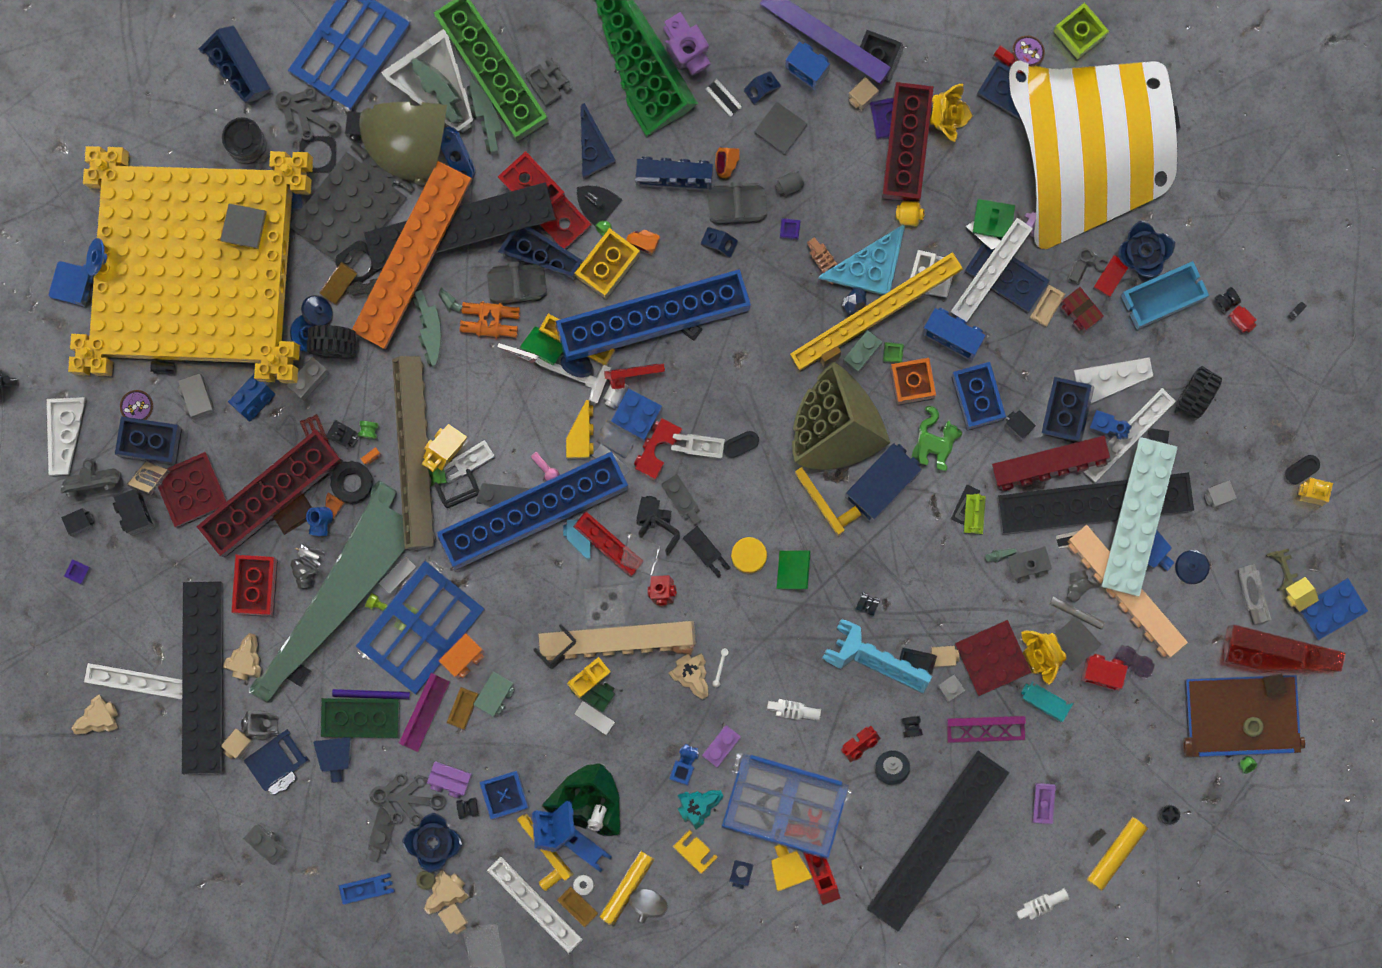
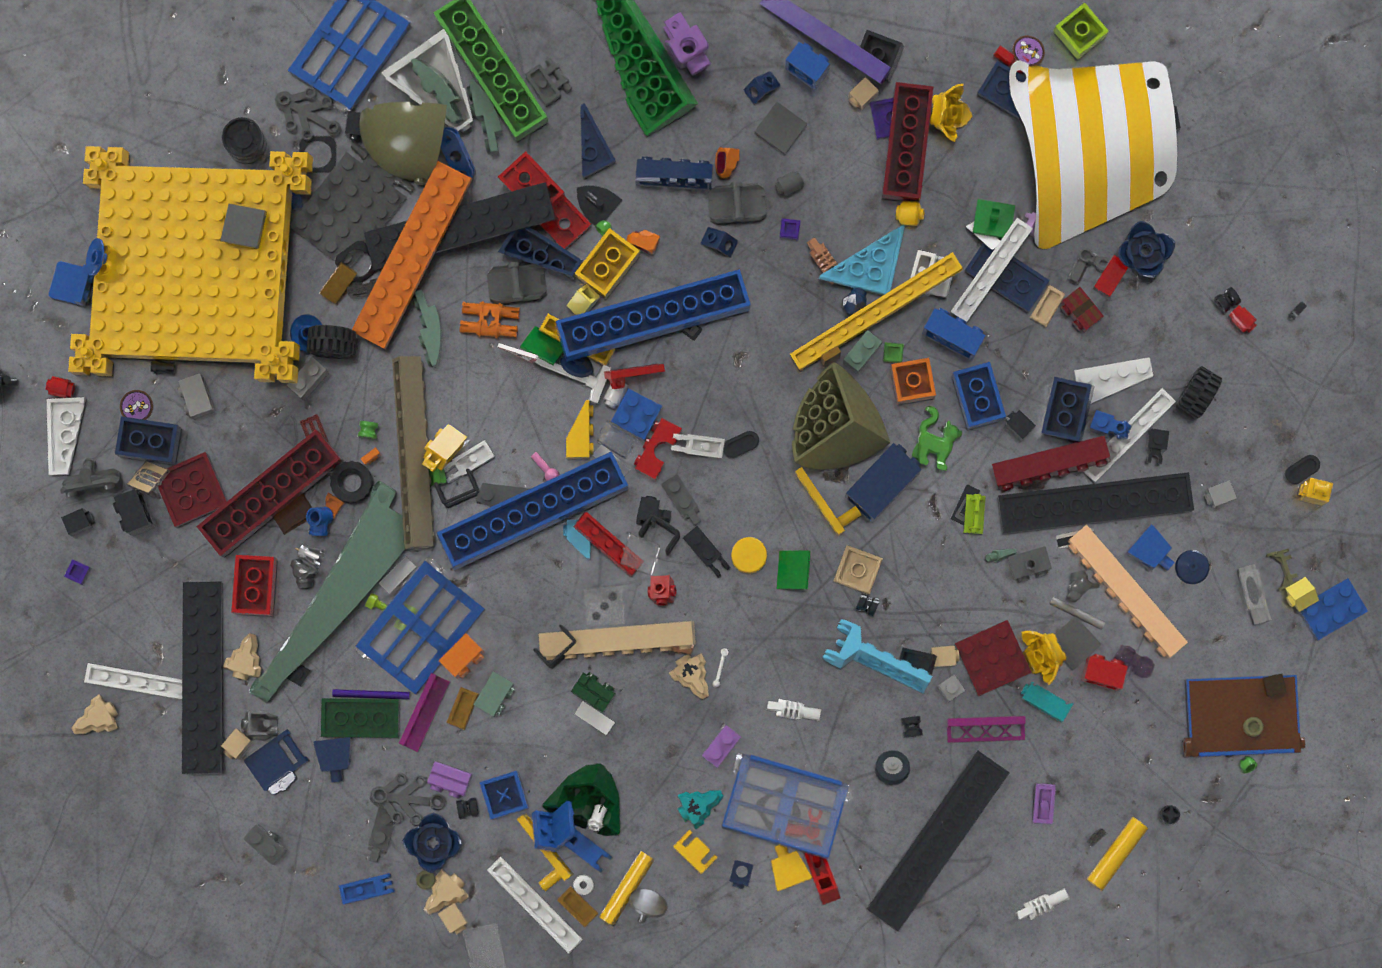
(60, 387): none -> red brick
(236, 64): dark blue wedge -> none
(251, 398): blue bracket -> none
(316, 310): dark blue piece -> none
(342, 434): black brick -> none
(449, 301): sand green bar -> none
(583, 300): none -> light yellow brick
(588, 677): yellow slope -> none
(683, 769): blue brick -> none
(723, 97): sticker -> none
(858, 569): none -> tan tile
(868, 739): red hinge -> none
(1139, 516): light aqua plate -> none
(1164, 295): dark azure piece -> none
(1276, 653): clear red wedge -> none

